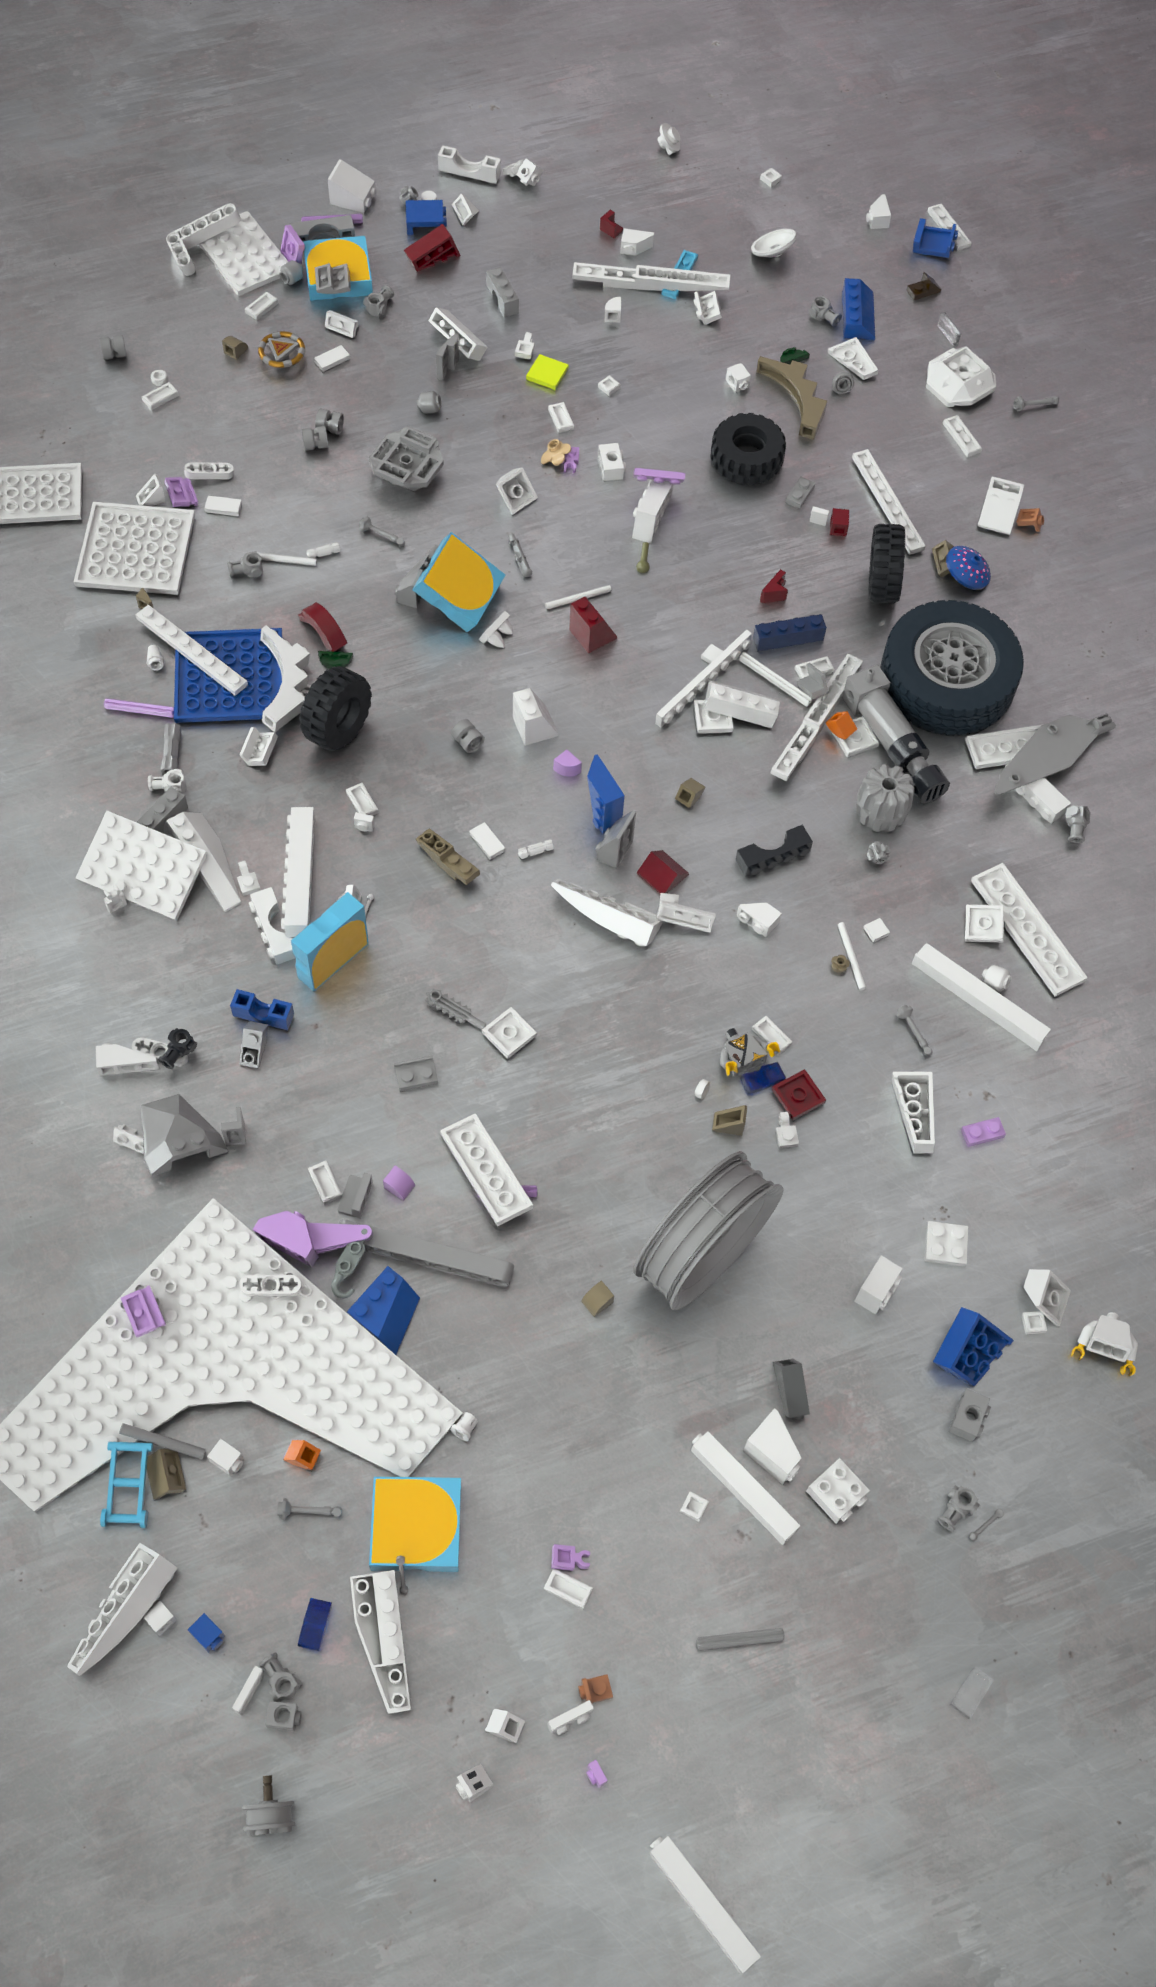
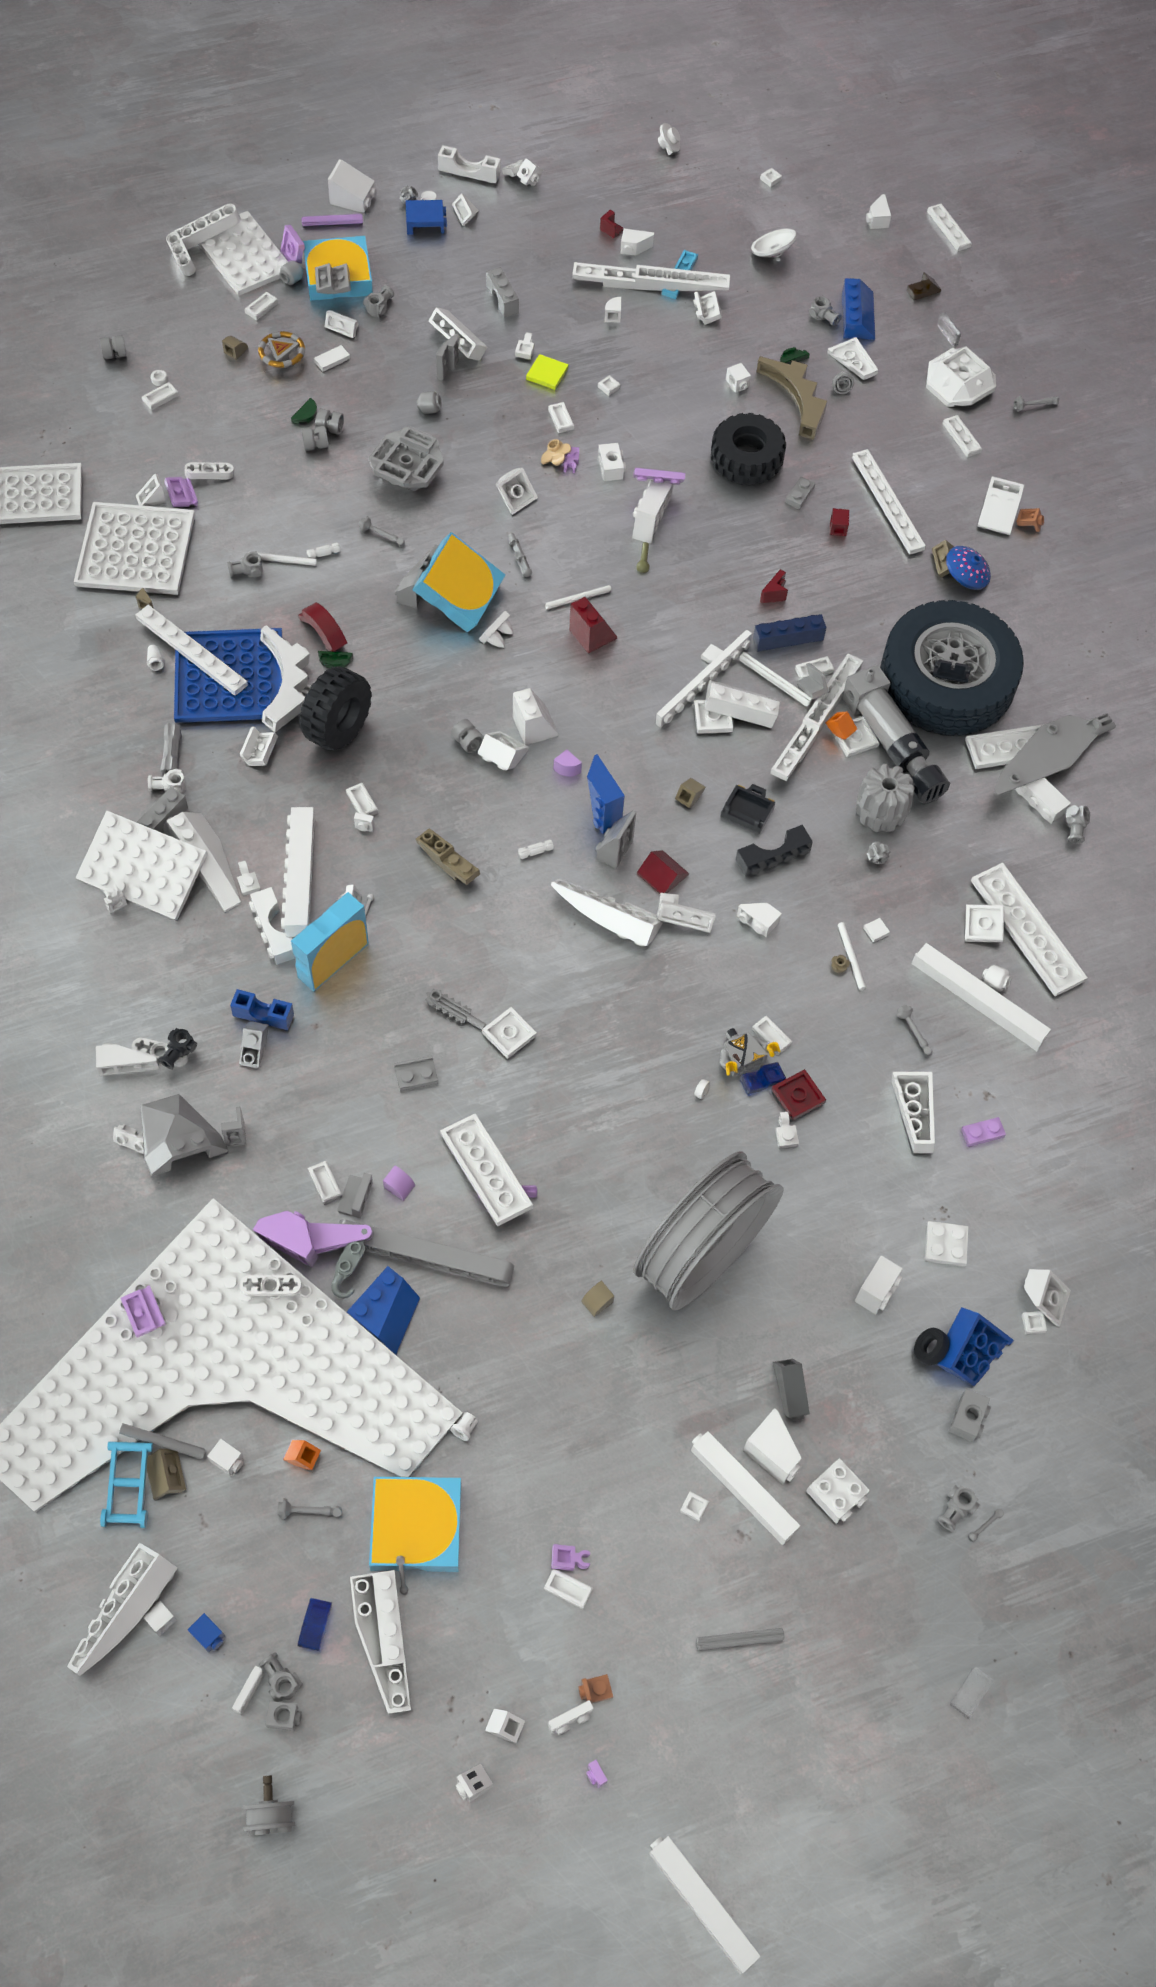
(137, 707): lavender axle -> none
(223, 506): white tile -> none
(306, 412): none -> dark green tile
(336, 227): light grey arch -> none
(432, 248): dark red wedge -> none
(487, 841): white tile -> none
(502, 750): none -> white slope
(730, 1120): dark tan slope -> none
(748, 807): none -> black piece
(819, 516): white tile -> none
(886, 563): black tyre -> none
(934, 240): blue panel -> none
(938, 1352): none -> black tyre
(959, 673): none -> black hinge
(1111, 1339): white torso -> none

